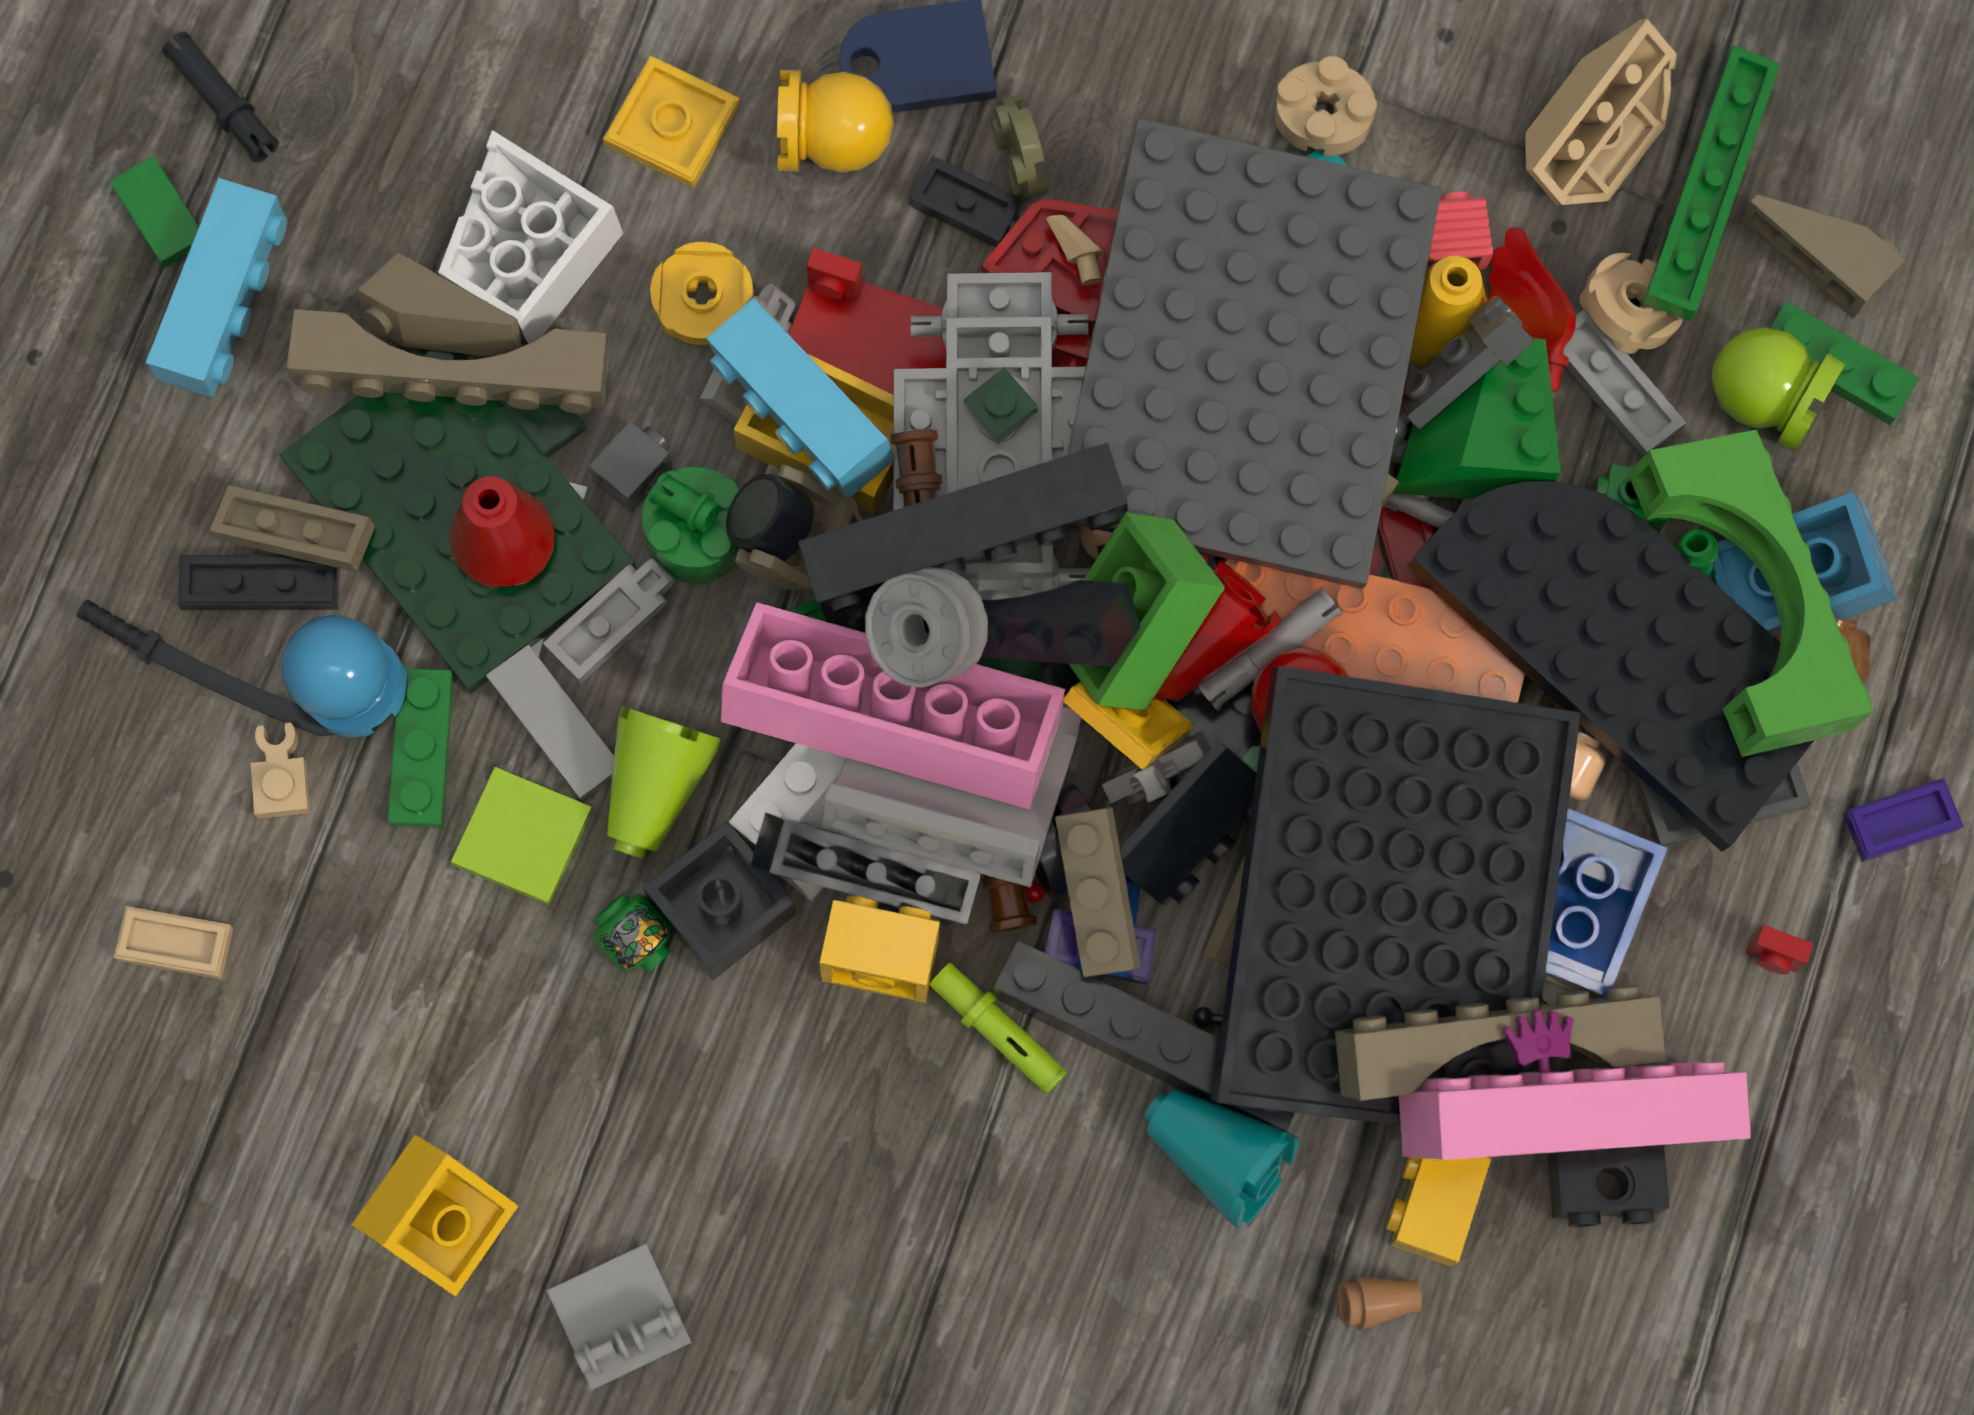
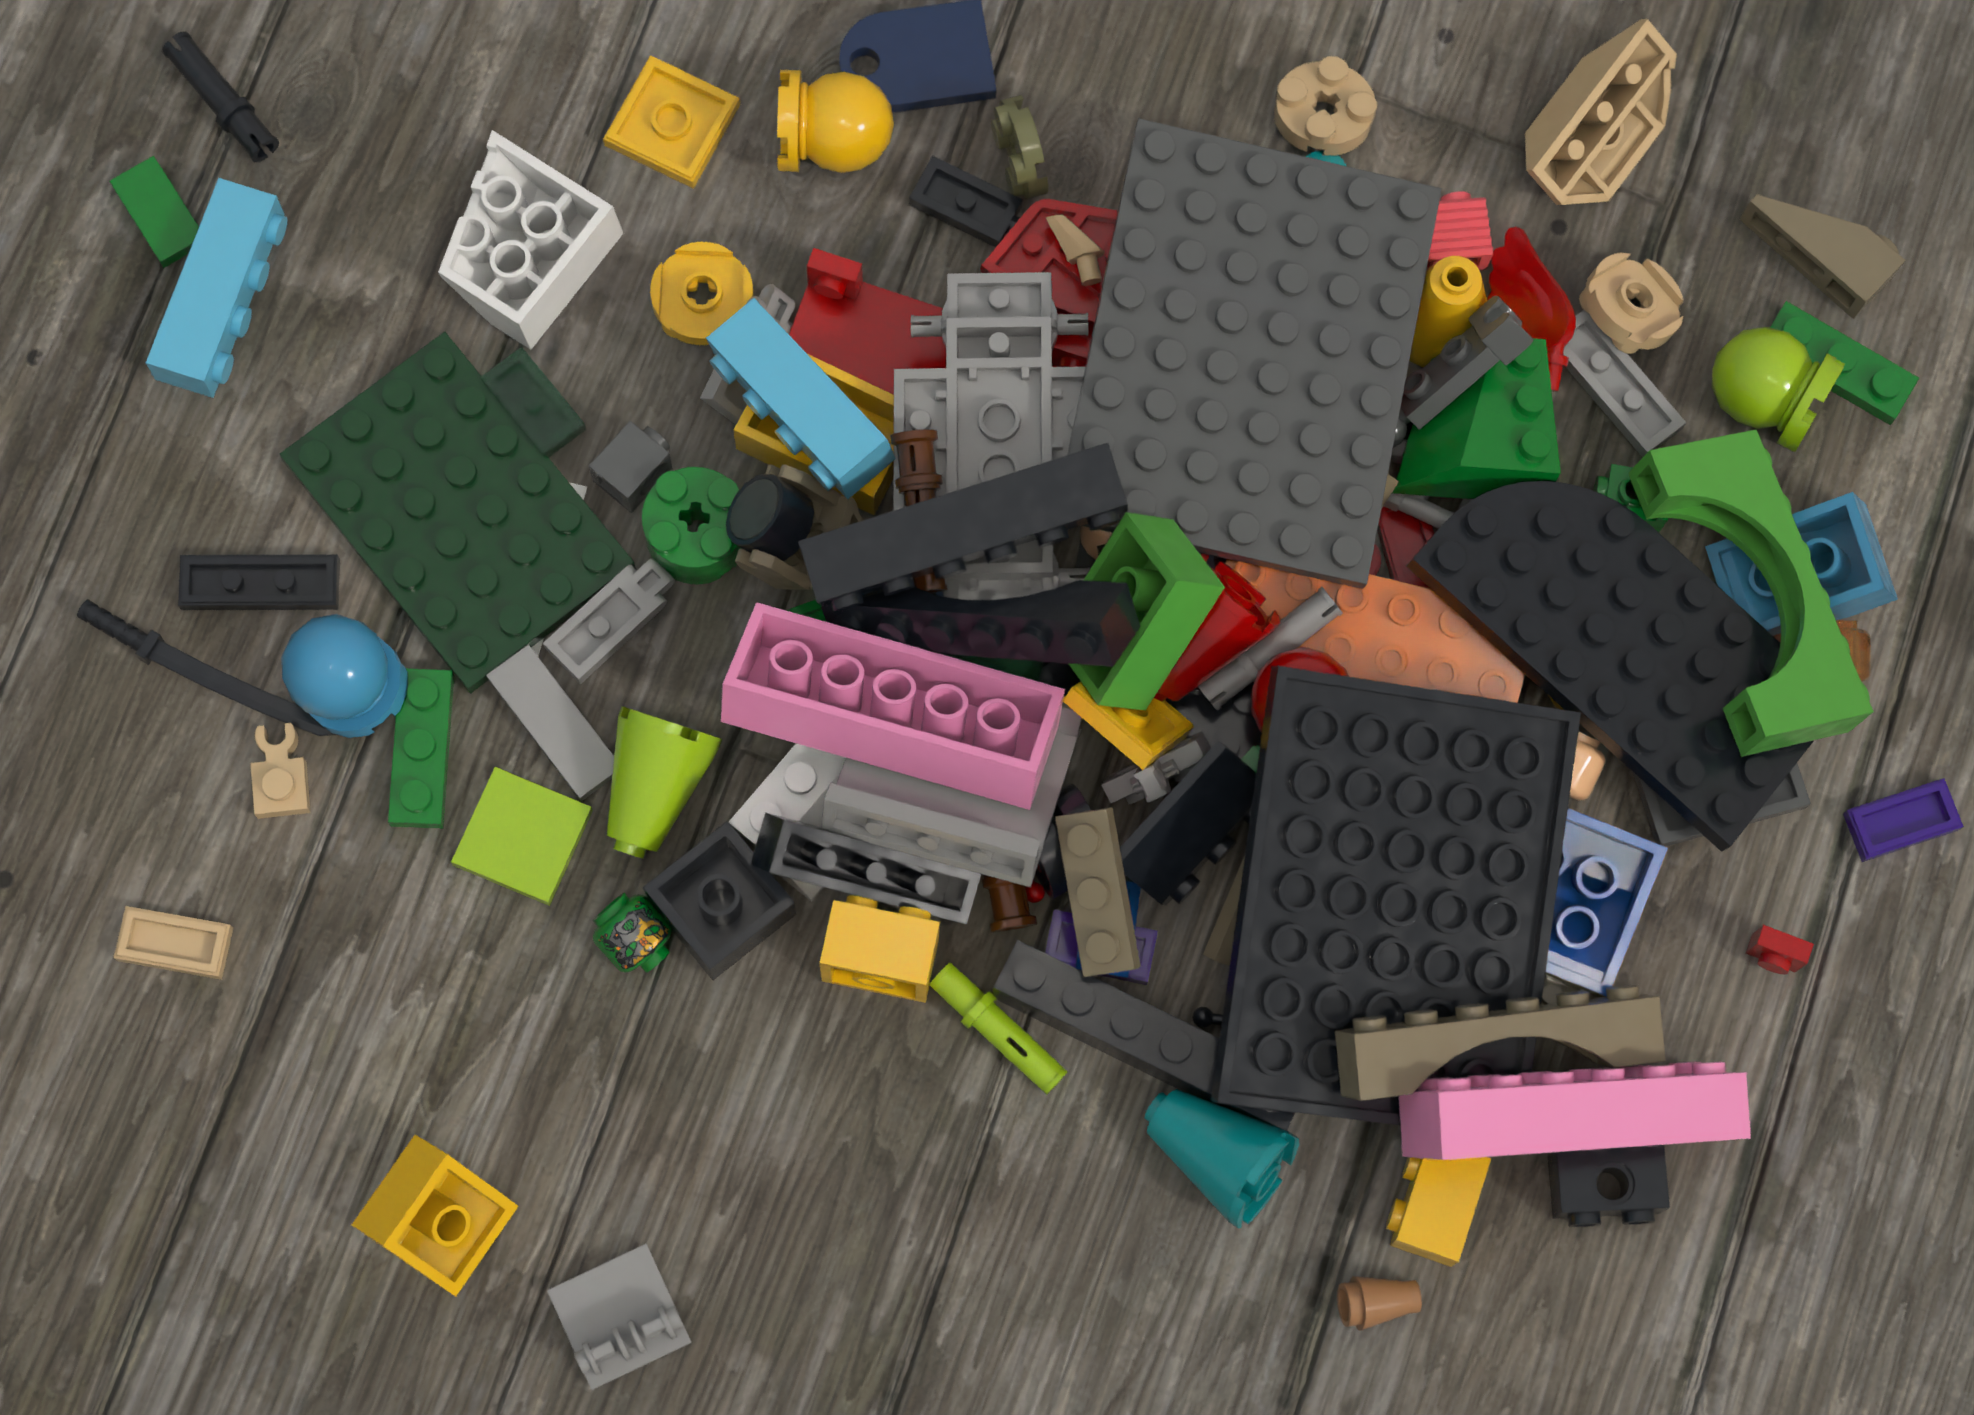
(292, 528): dark tan plate -> none
(433, 313): dark tan slope -> none
(501, 534): red cone -> none
(556, 369): dark tan arch -> none
(686, 503): green pin -> none
(898, 632): light grey wheel -> none
(1000, 405): dark green plate -> none
(1540, 1039): magenta piece -> none
(1701, 550): green pin -> none
(1711, 183): green plate -> none

